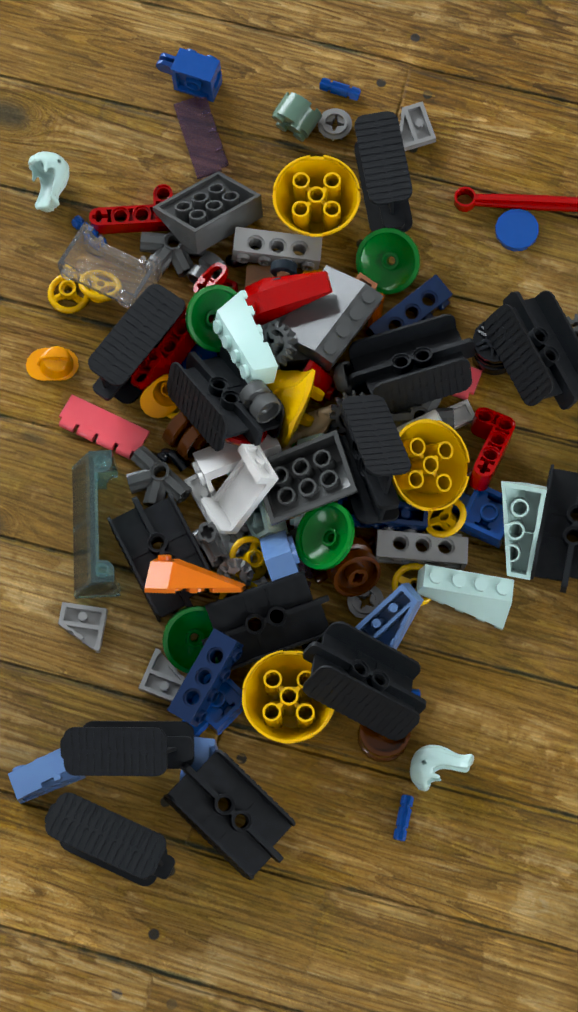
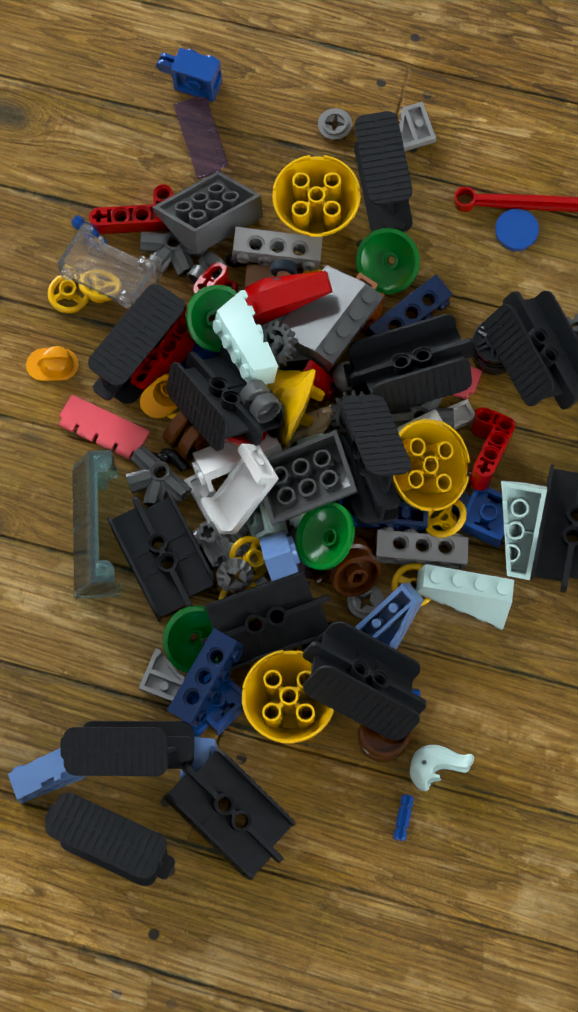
(53, 177): light aqua piece -> none
(84, 623): light grey wing -> none
(173, 575): orange wedge -> none
(296, 115): sand green brick -> none
(340, 89): blue axle -> none

